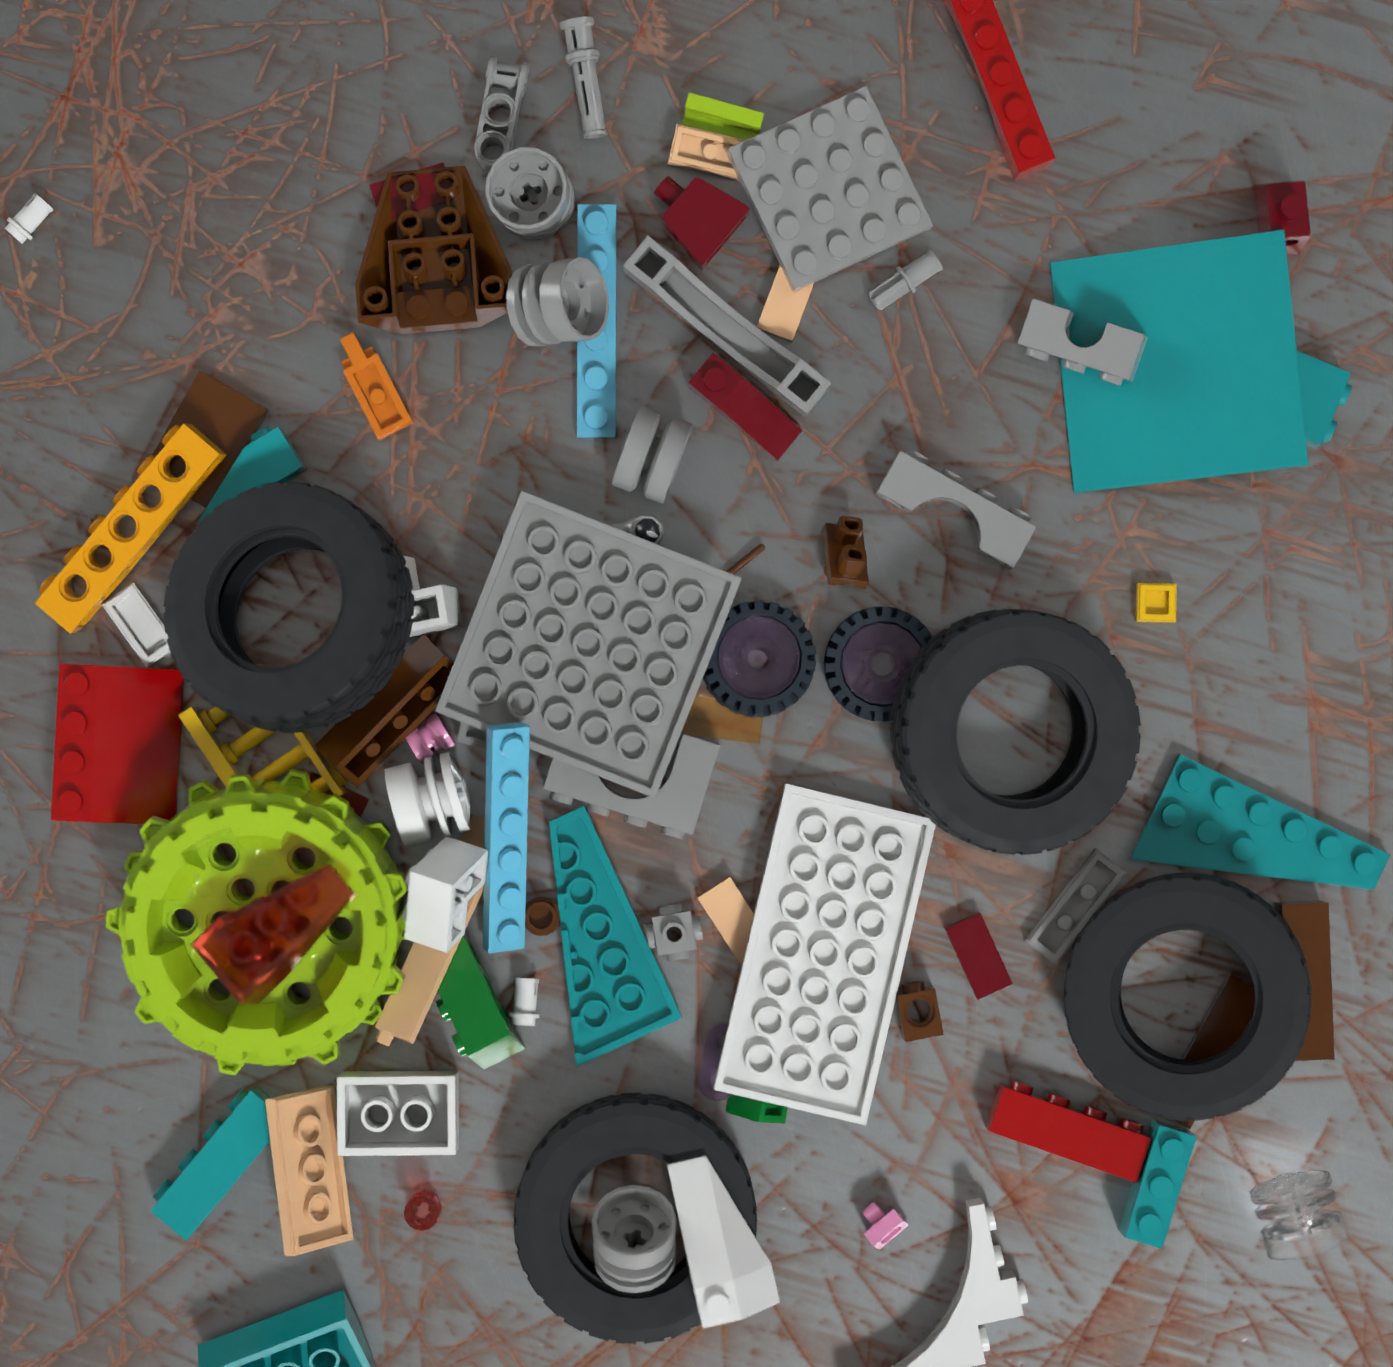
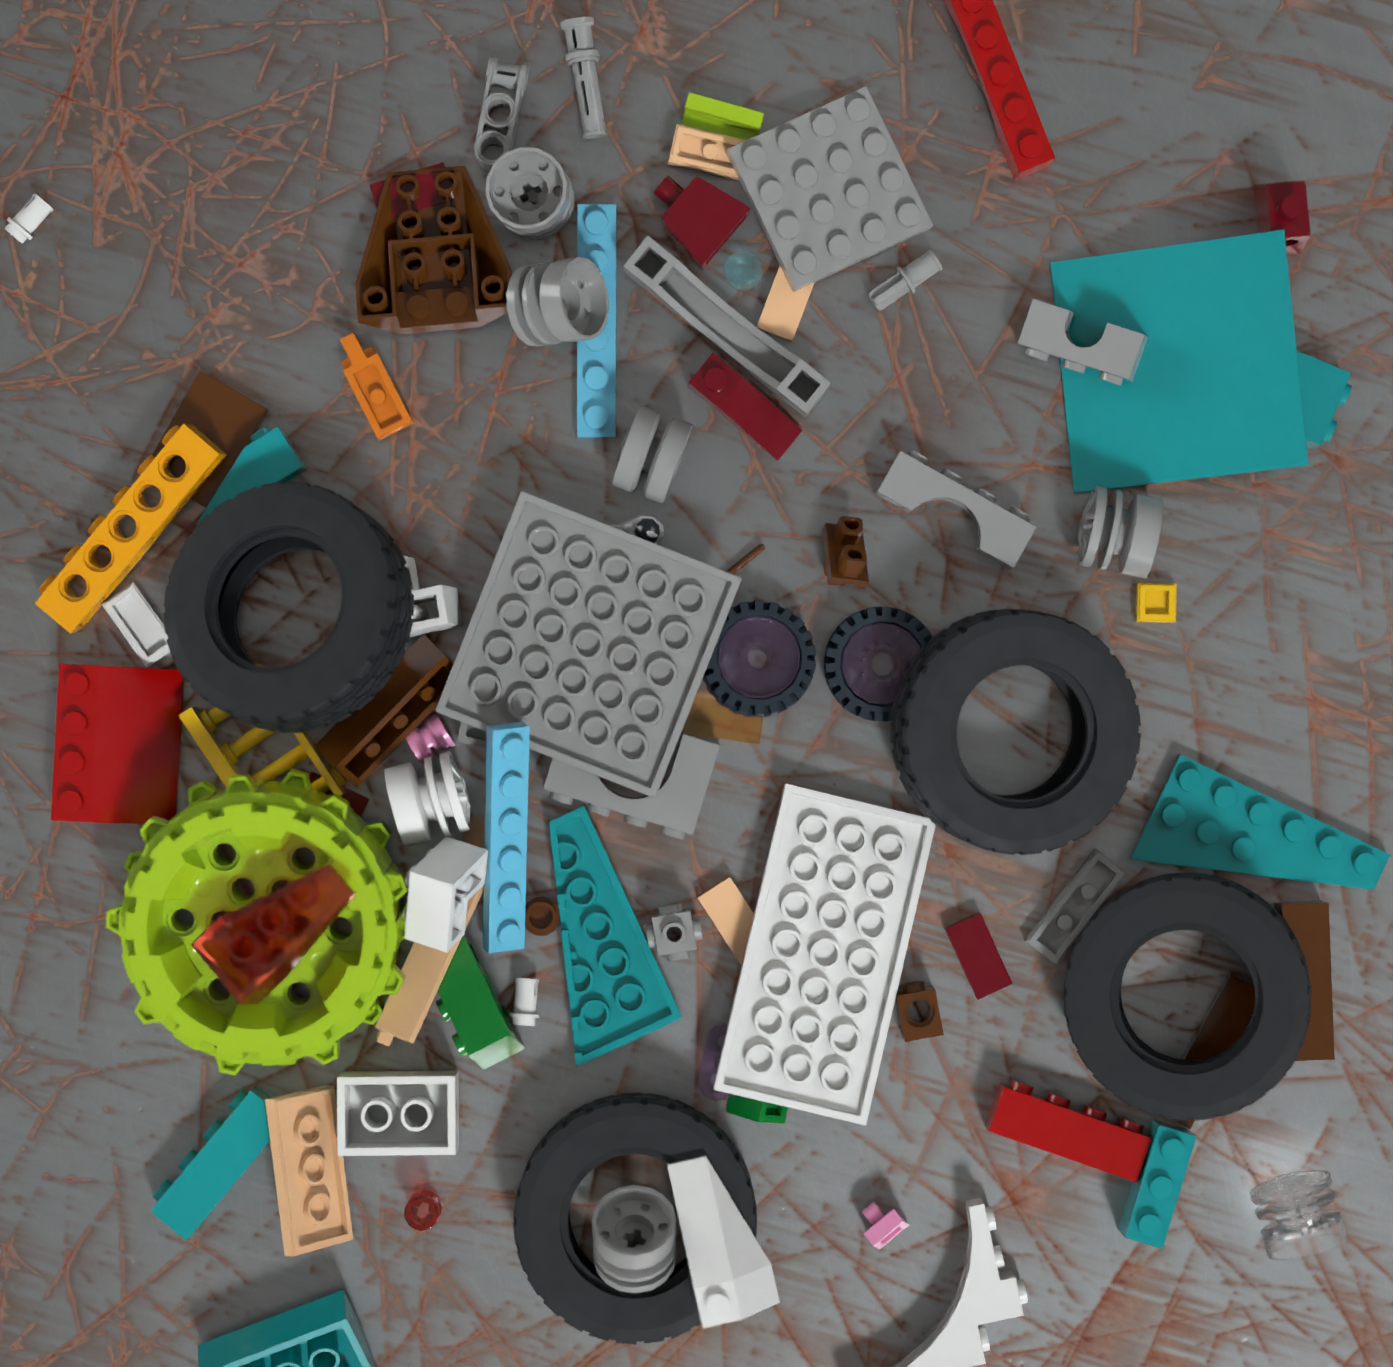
(743, 270): none -> clear light blue plate
(1120, 532): none -> light grey wheel

